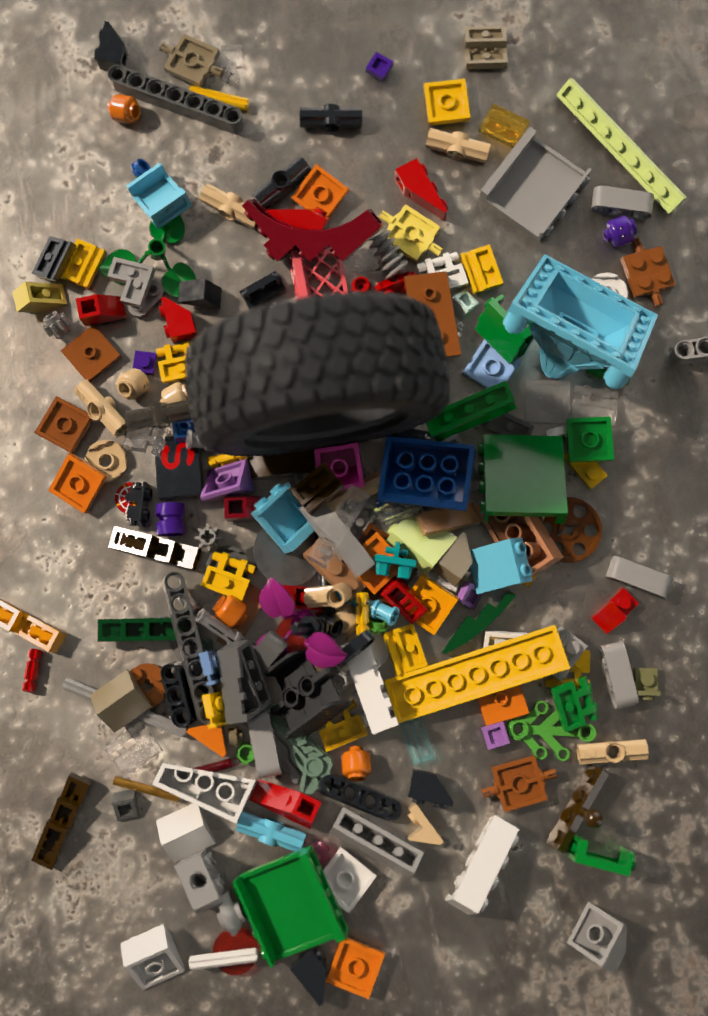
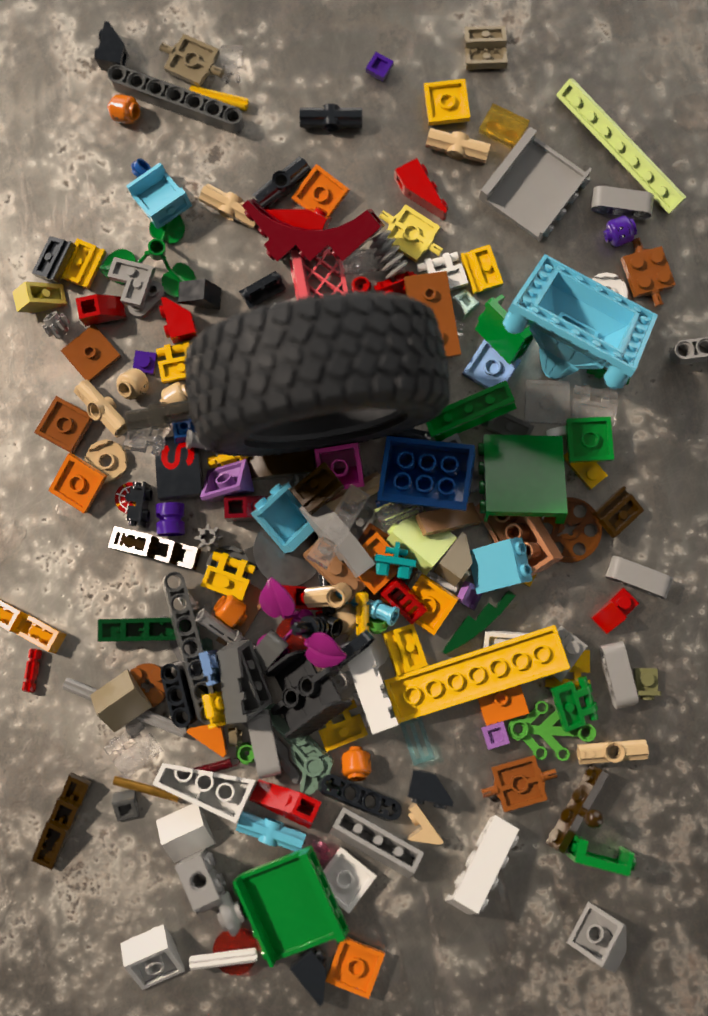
(618, 512): none -> dark brown plate

